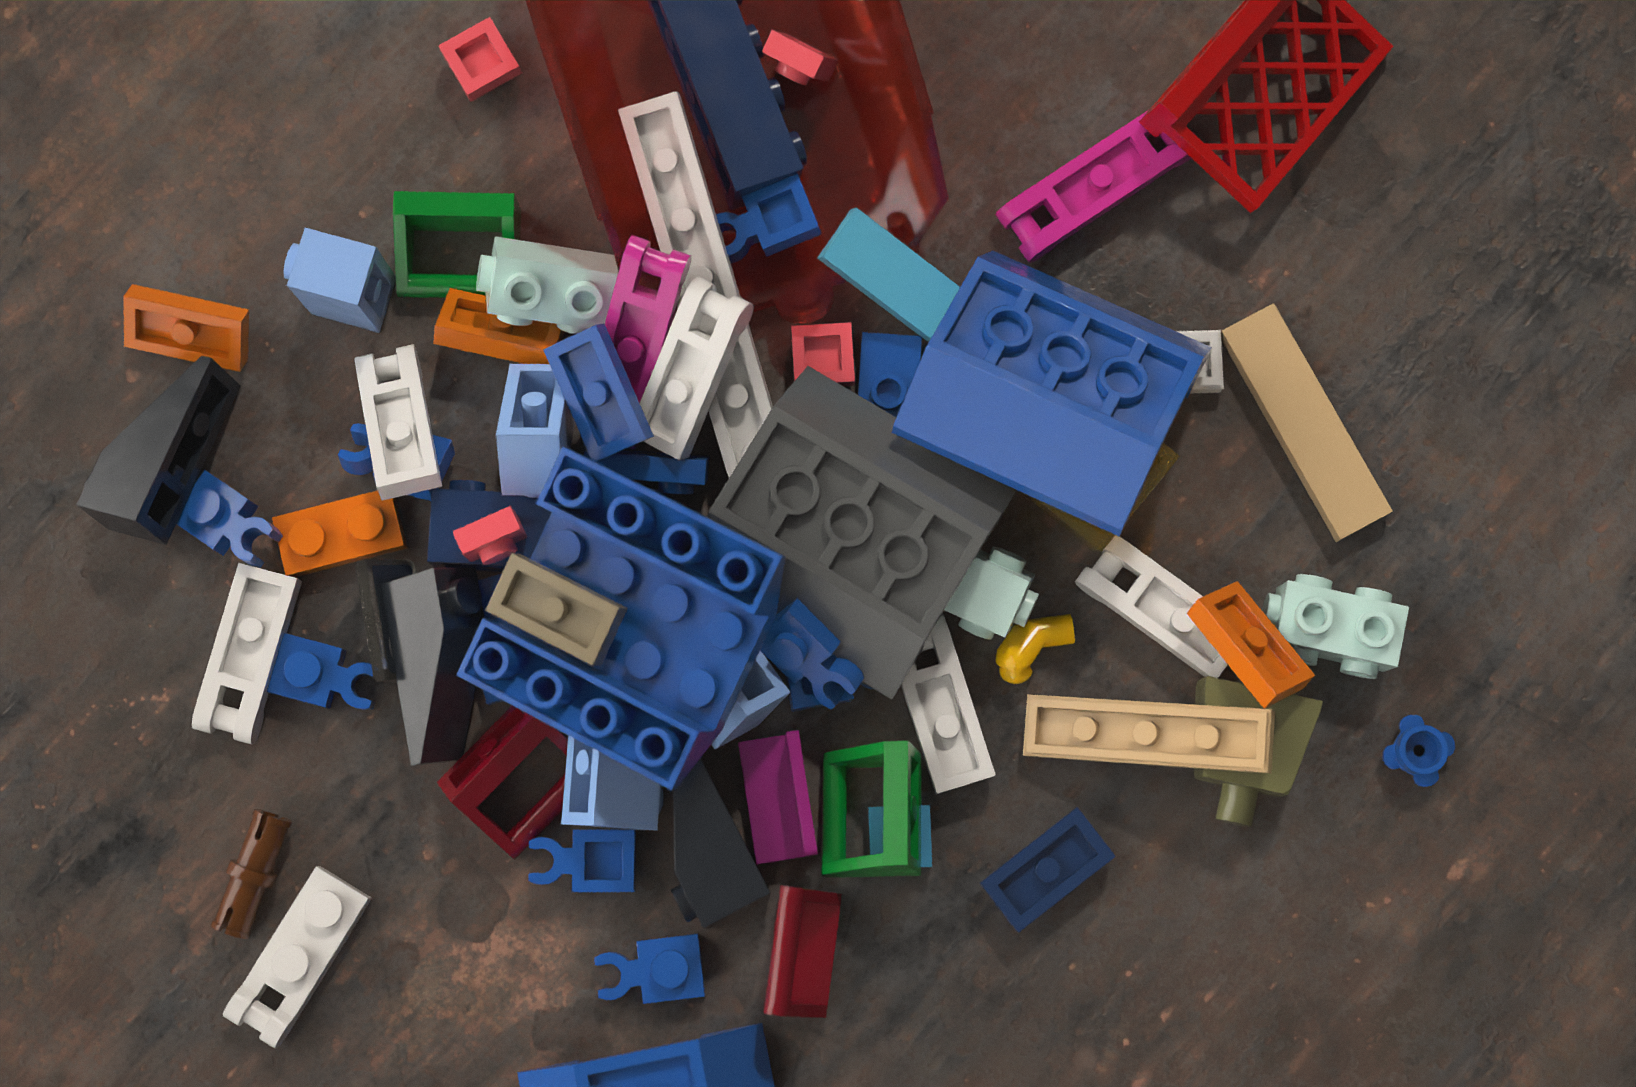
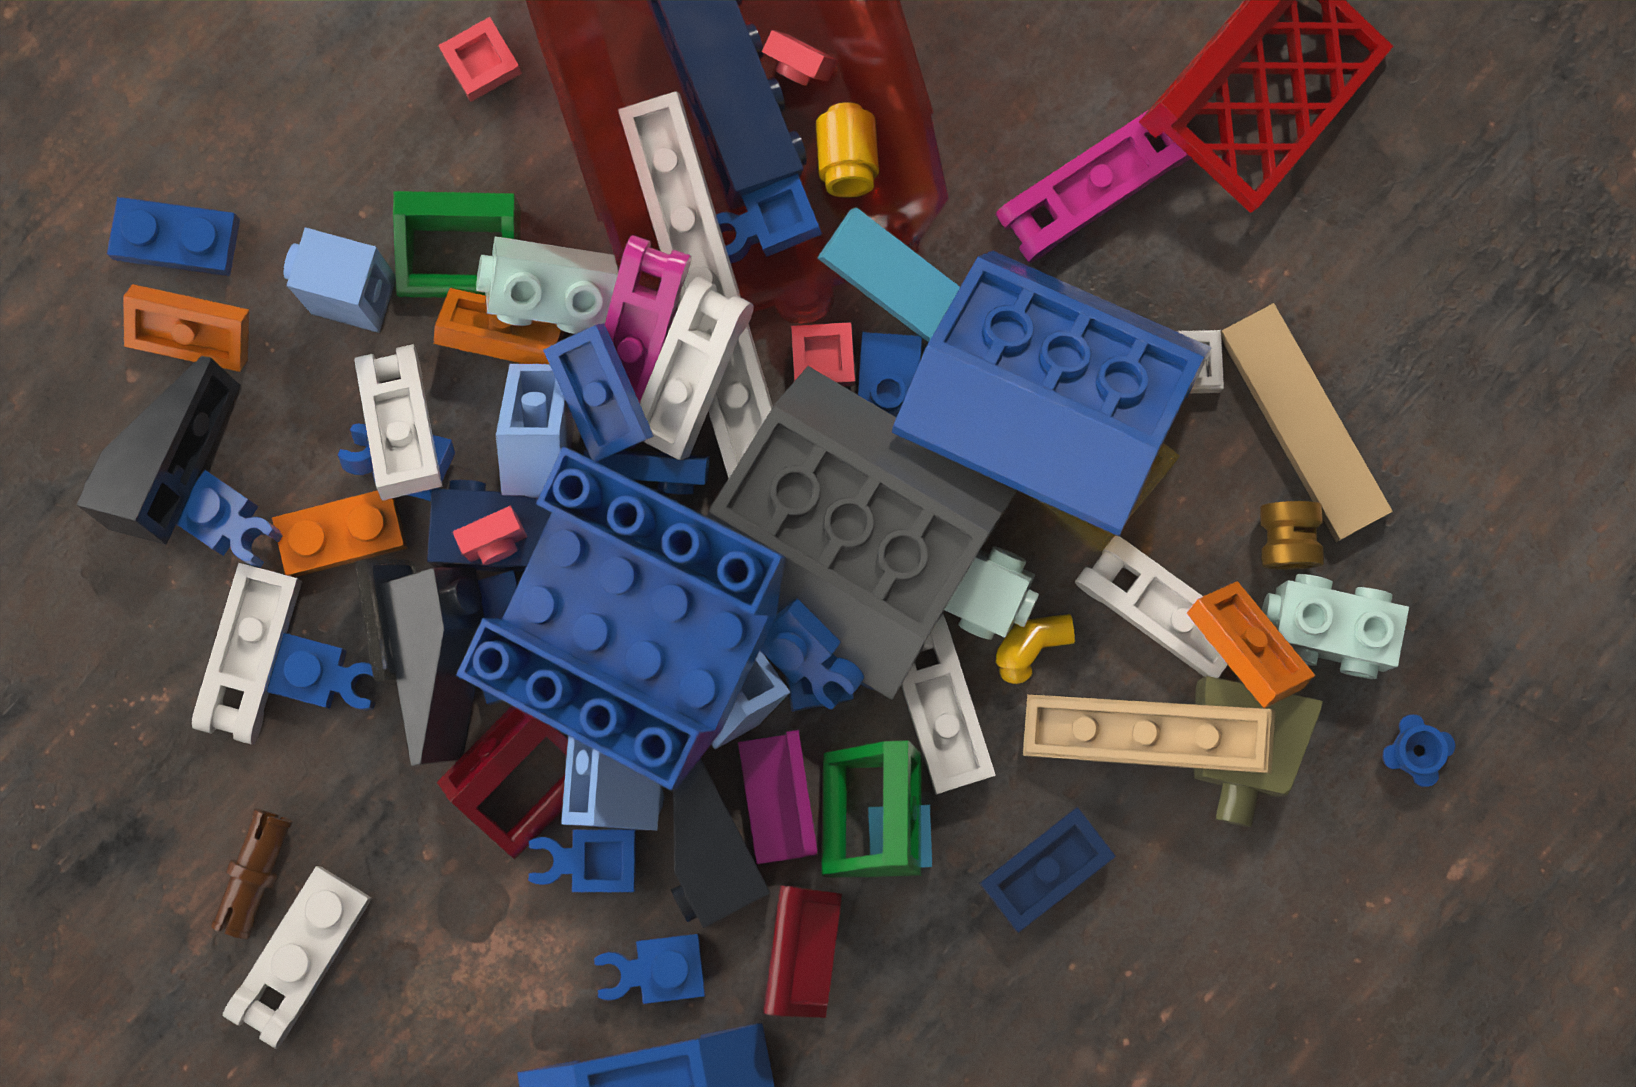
(173, 236): none -> blue plate
(556, 609): dark tan plate -> none
(847, 150): none -> yellow brick
(1292, 535): none -> pearl gold wheel

